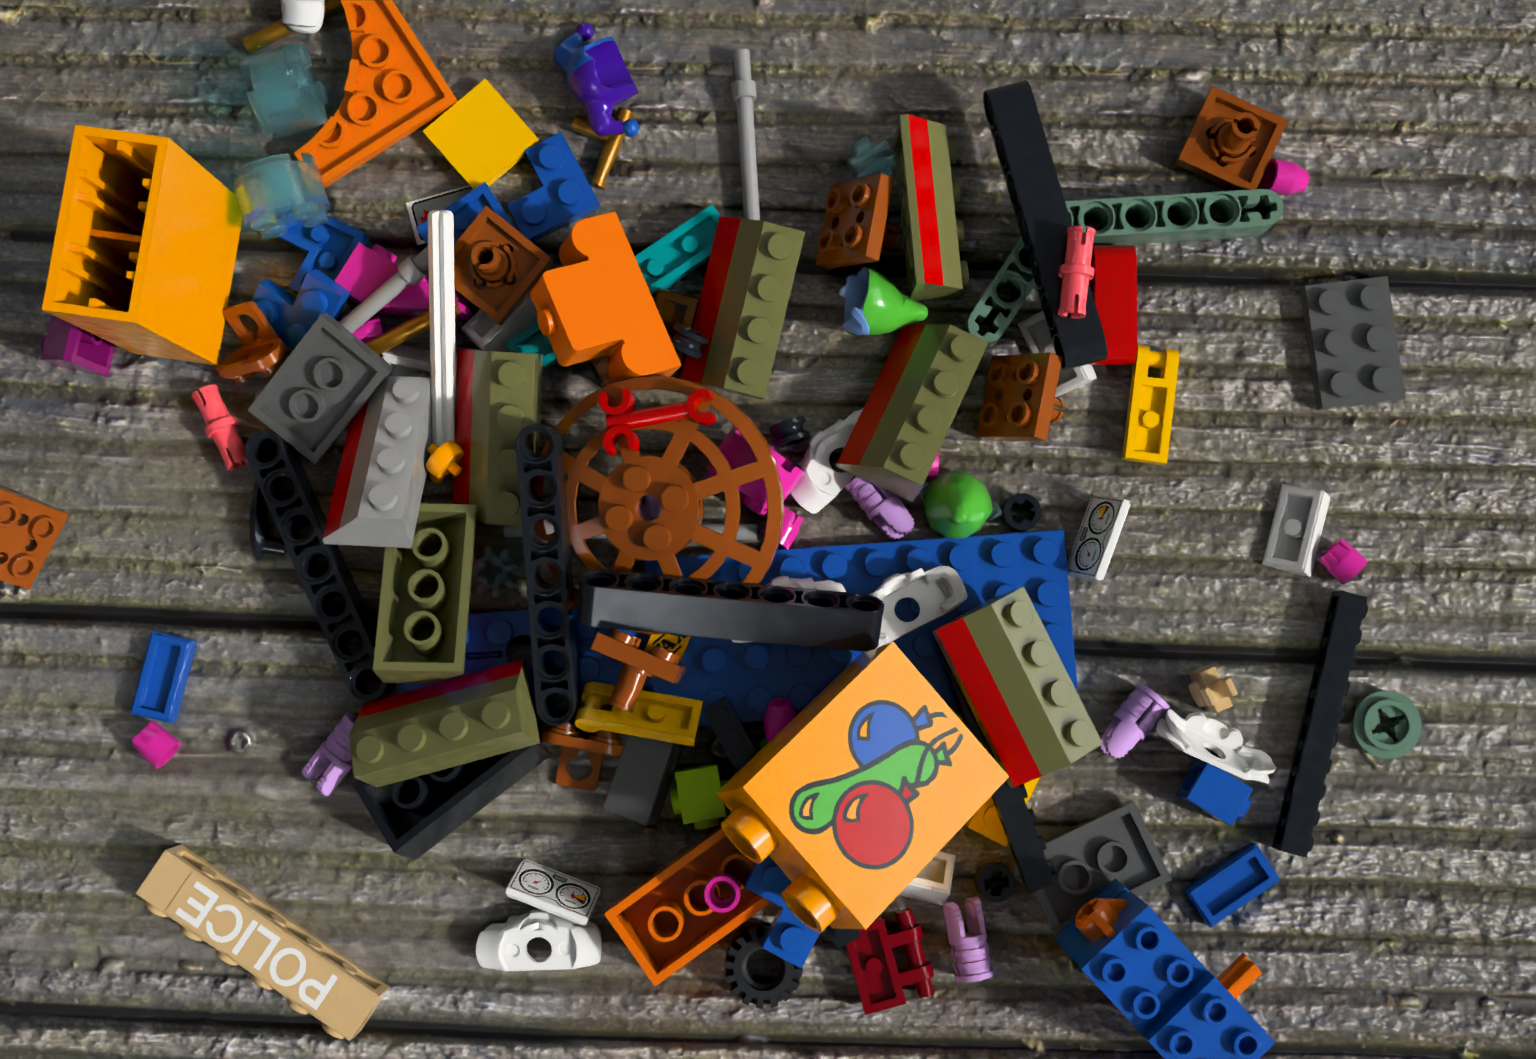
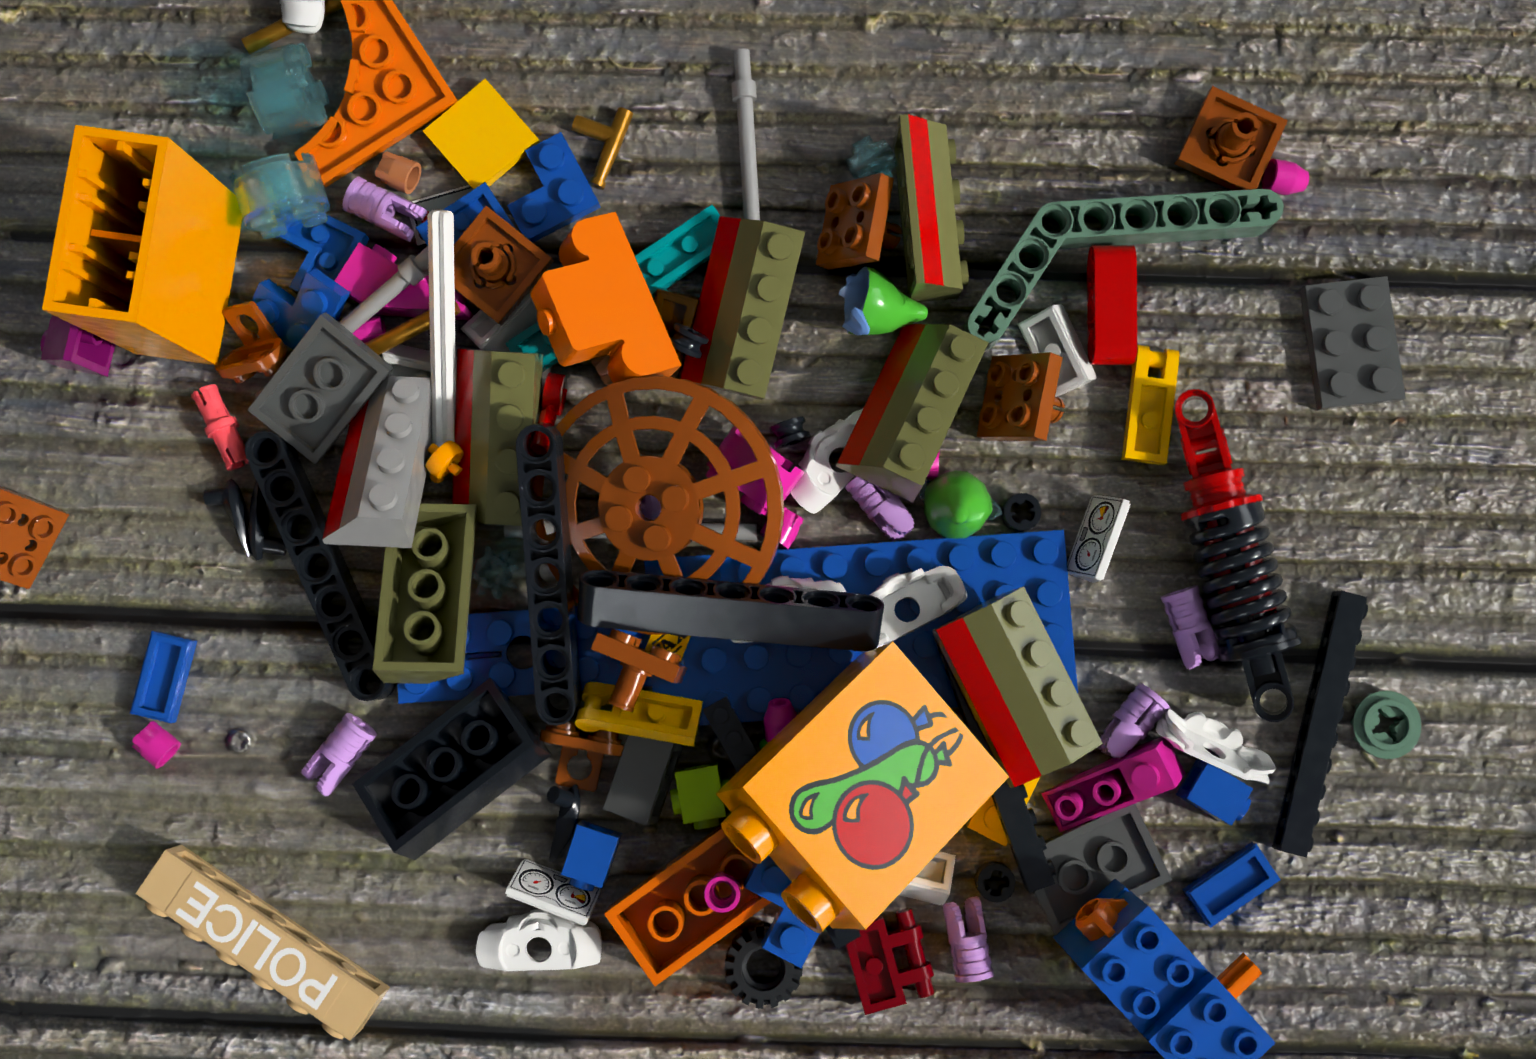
(234, 504): none -> black bar
(380, 206): none -> lavender hinge
(399, 172): none -> nougat hose
(444, 725): olive slope -> none
(552, 406): none -> red piece
(569, 811): none -> black bar
(590, 855): none -> blue brick
(597, 79): dark purple piece -> none
(623, 417): red bar -> none
(1041, 217): black beam -> none
(1076, 272): coral pin -> none
(1115, 784): none -> dark pink slope
(1190, 626): none -> lavender hinge
(1211, 690): tan plate -> none
(1236, 560): none -> black piece
(1296, 529): white slope -> none
(1342, 561): dark pink hose -> none

